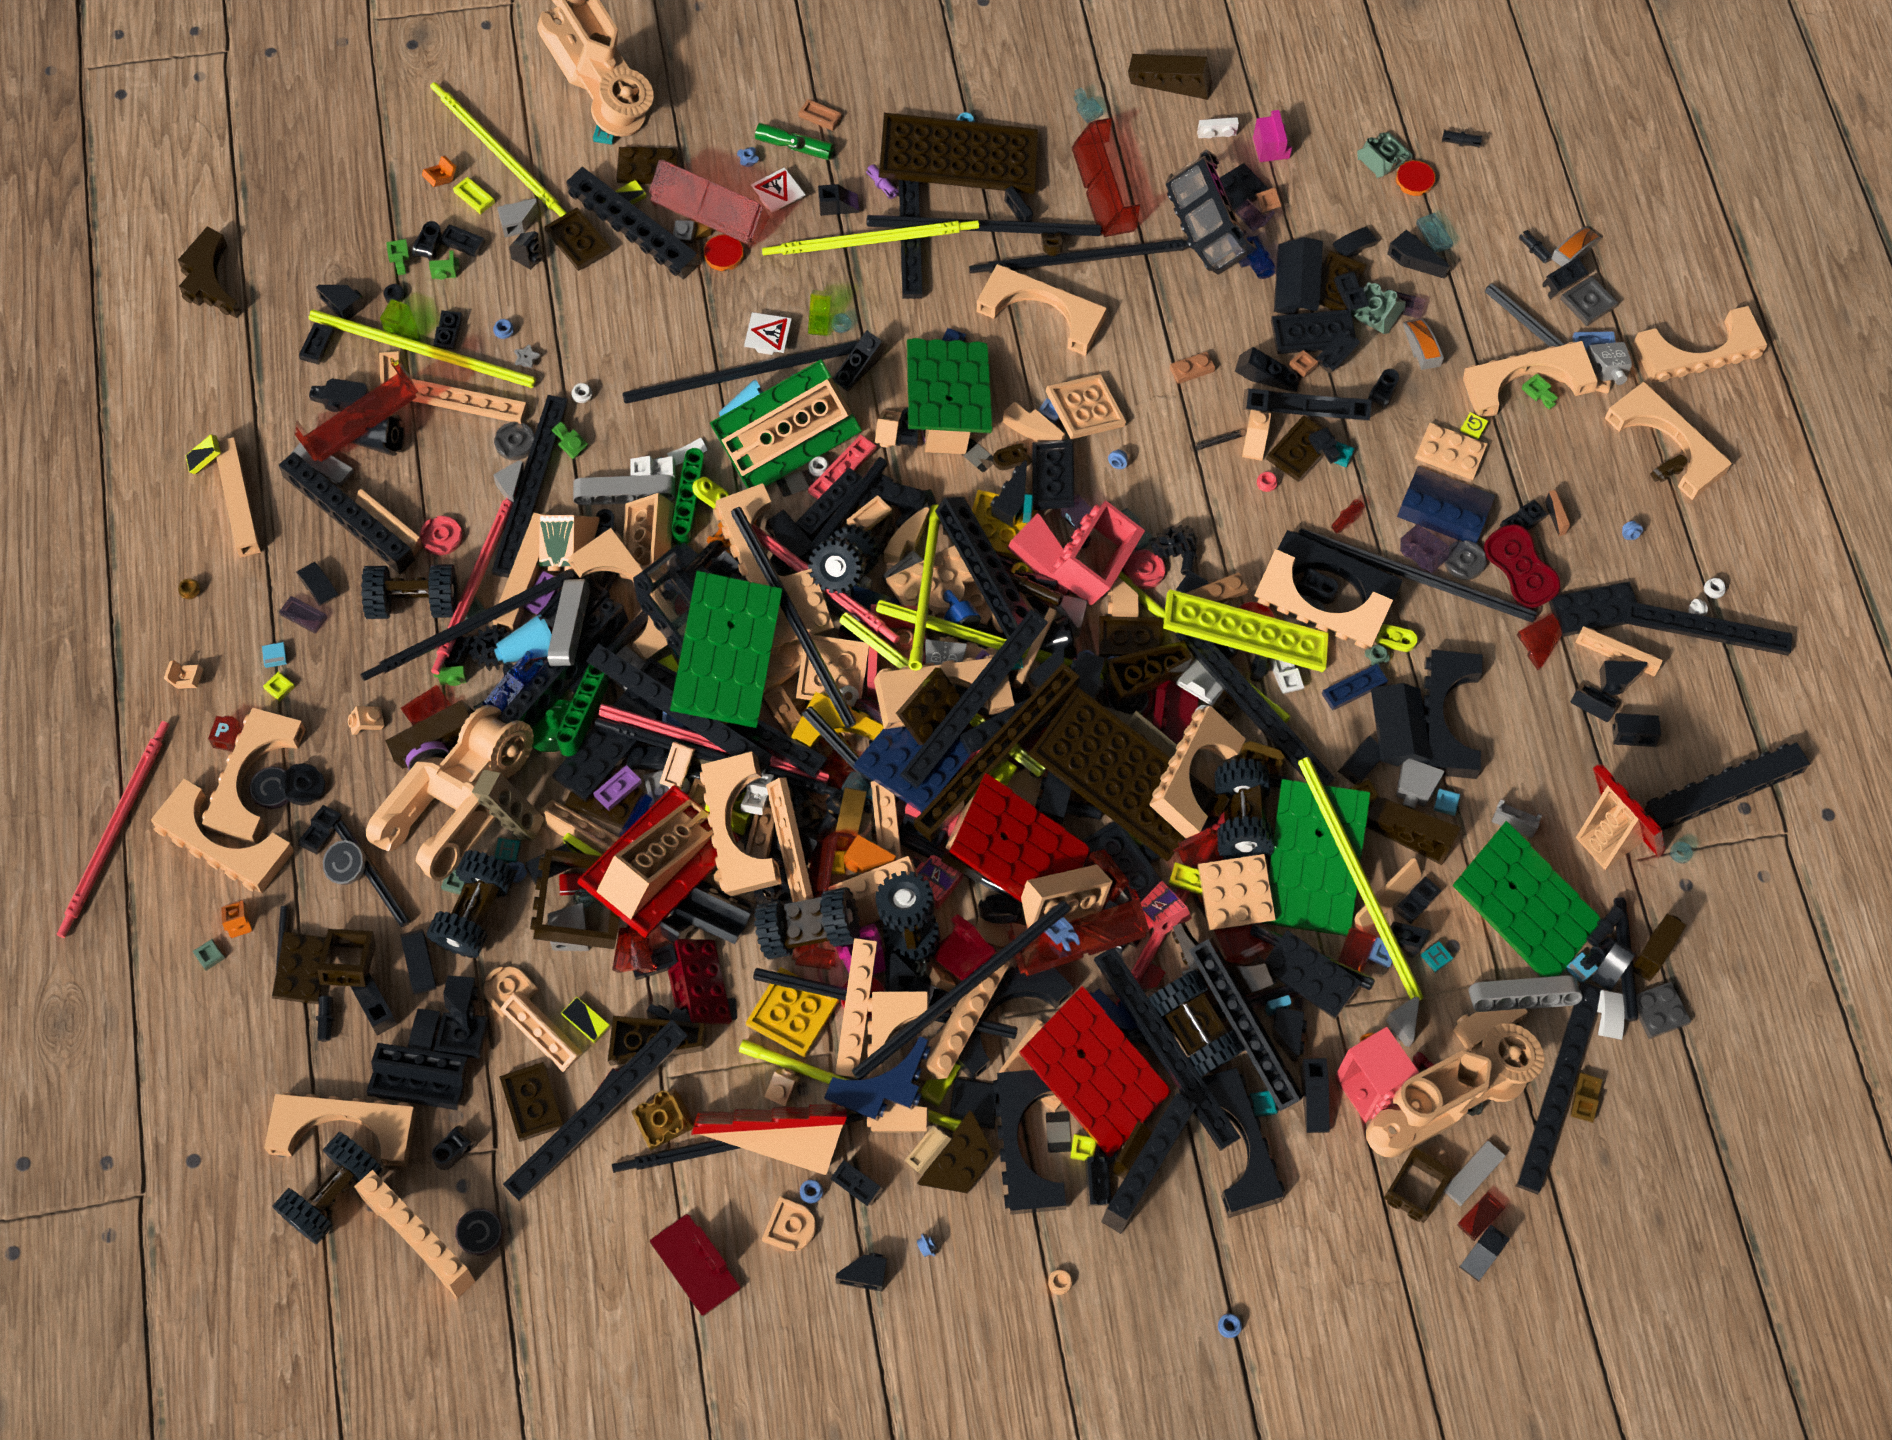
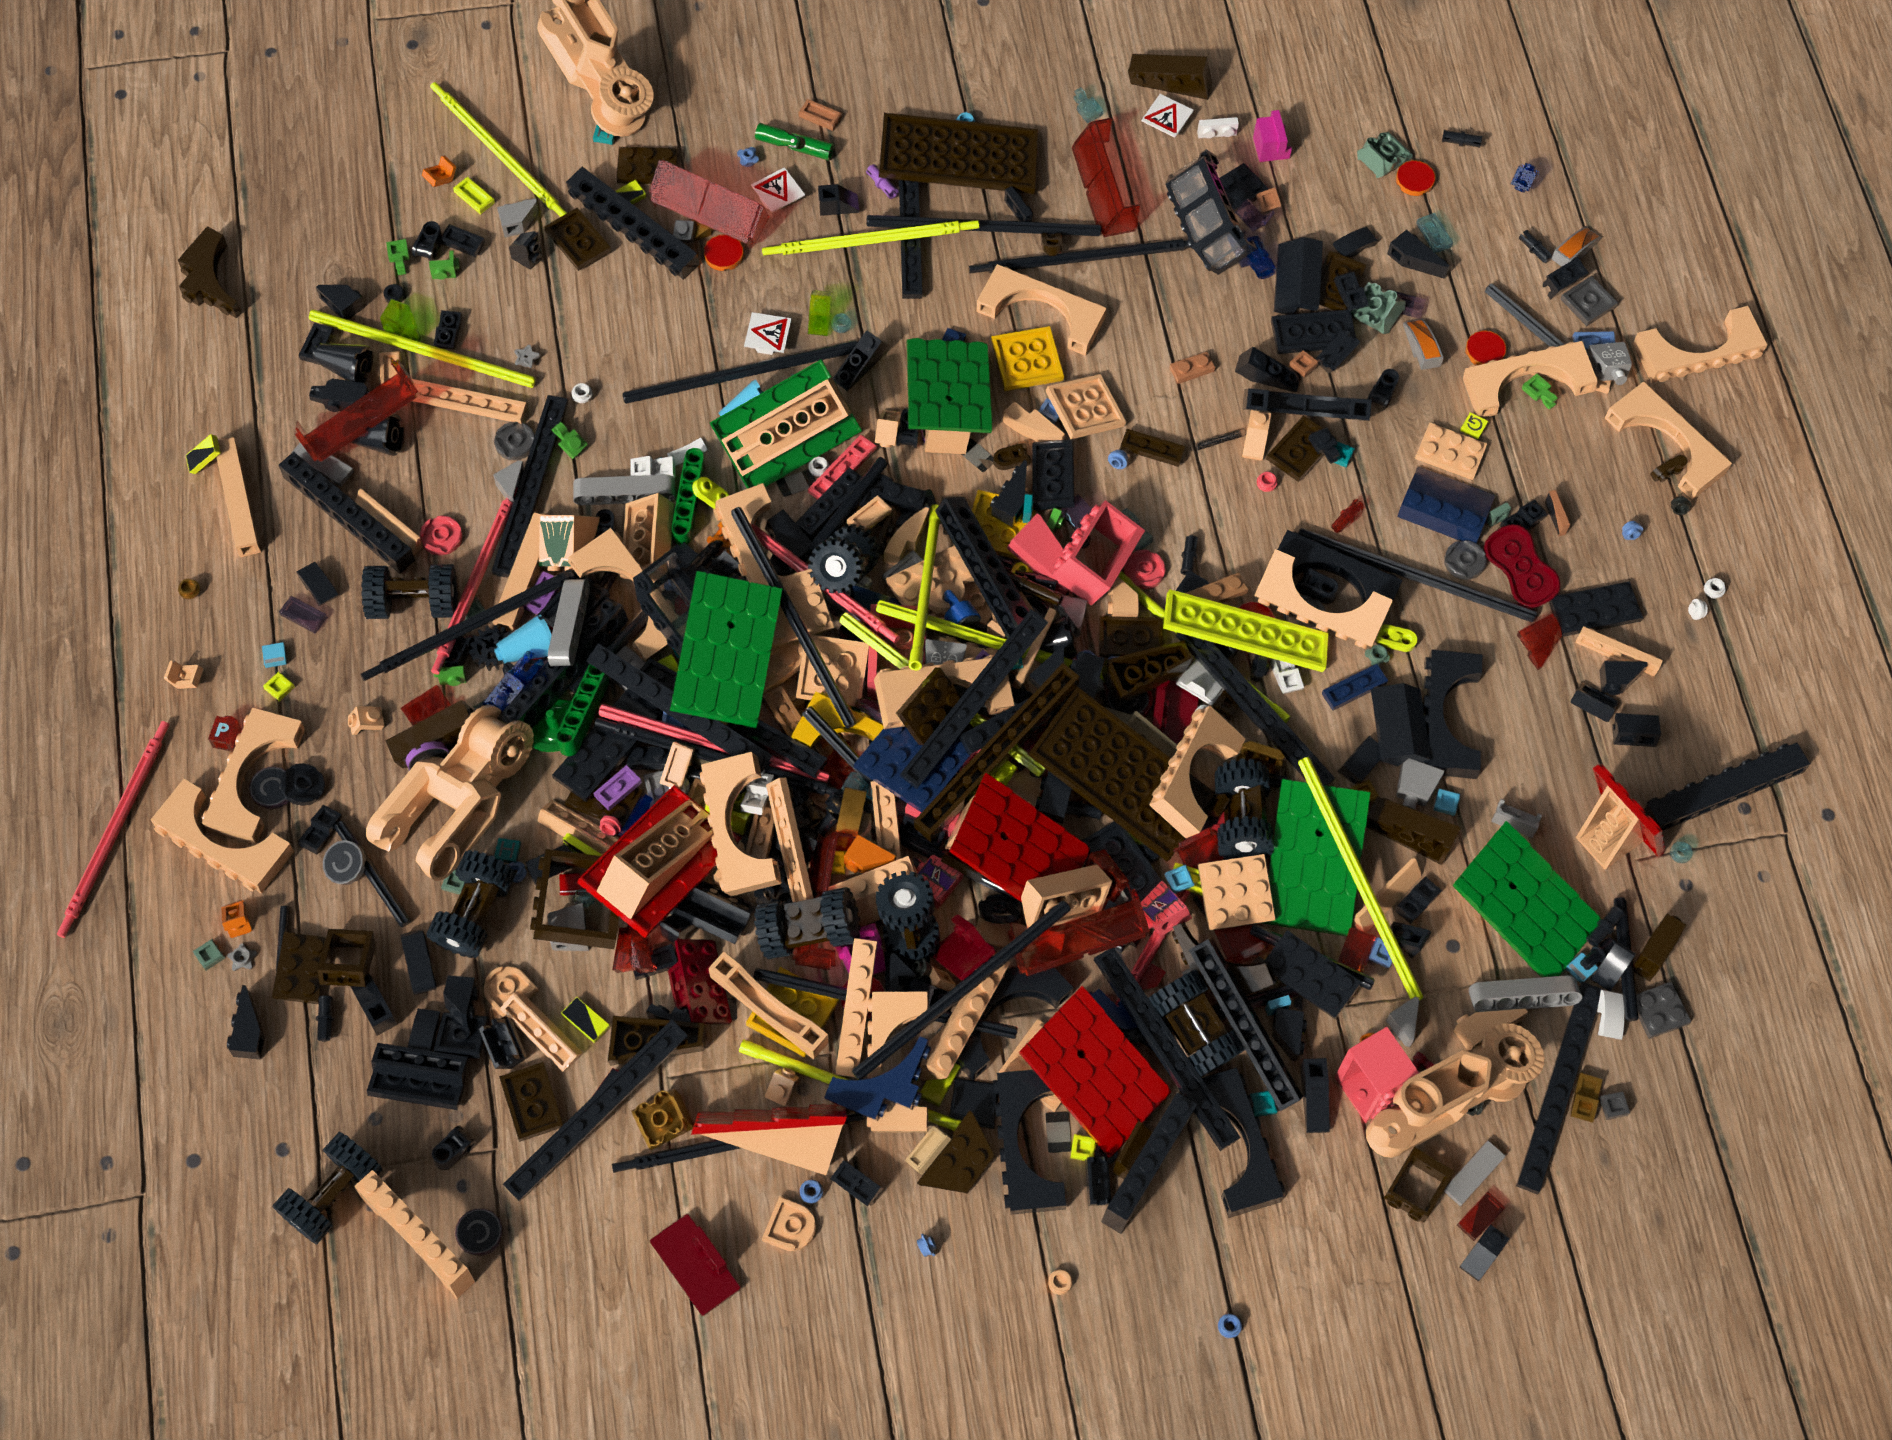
(239, 952): none -> light grey plate
(247, 1033): none -> black slope
(296, 1115): light nougat arch -> none
(345, 360): none -> black cone
(503, 324): medium blue plate -> none
(503, 1044): none -> black hinge
(508, 805): dark tan brick -> none
(610, 825): none -> coral plate
(793, 1026): none -> light nougat arch
(855, 695): white plate -> none
(864, 1273): black slope -> none
(995, 629): none -> light nougat tile
(1027, 358): none -> yellow plate
(1056, 520): none -> bright green plate
(1063, 932): medium blue plate -> none
(1152, 447): none -> dark brown plate
(1167, 115): none -> white piece
(1173, 541): black gear -> none
(1179, 879): none -> medium azure tile
(1424, 548): clear purple brick -> none
(1436, 956): teal tile -> none
(1485, 347): none -> red tile
(1498, 514): none -> sand green tile
(1524, 177): none -> clear blue brick
(1614, 1105): none -> flat silver plate
(1681, 505): none -> pearl dark grey plate
(1708, 628): black plate -> none

